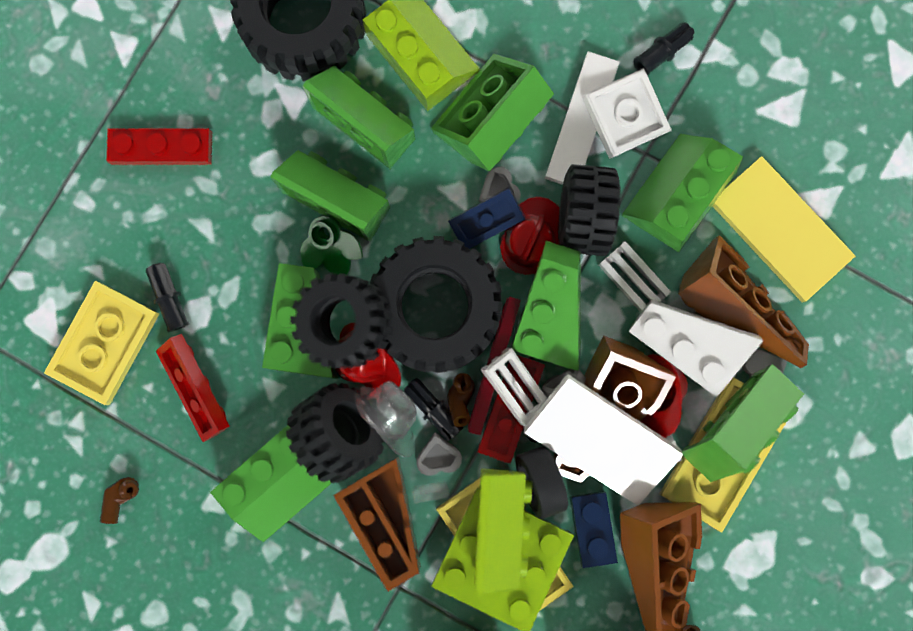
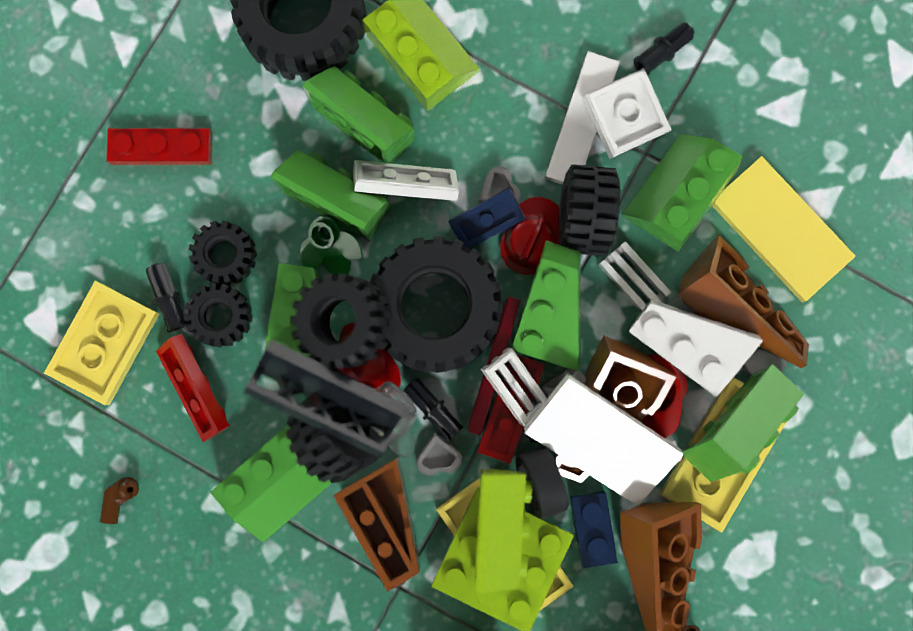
(197, 315): none -> black tyre
(202, 253): none -> black tyre
(328, 392): none -> black fence
(405, 180): none -> white tile
(459, 398): reddish brown arm -> none
(493, 110): bright green slope -> none

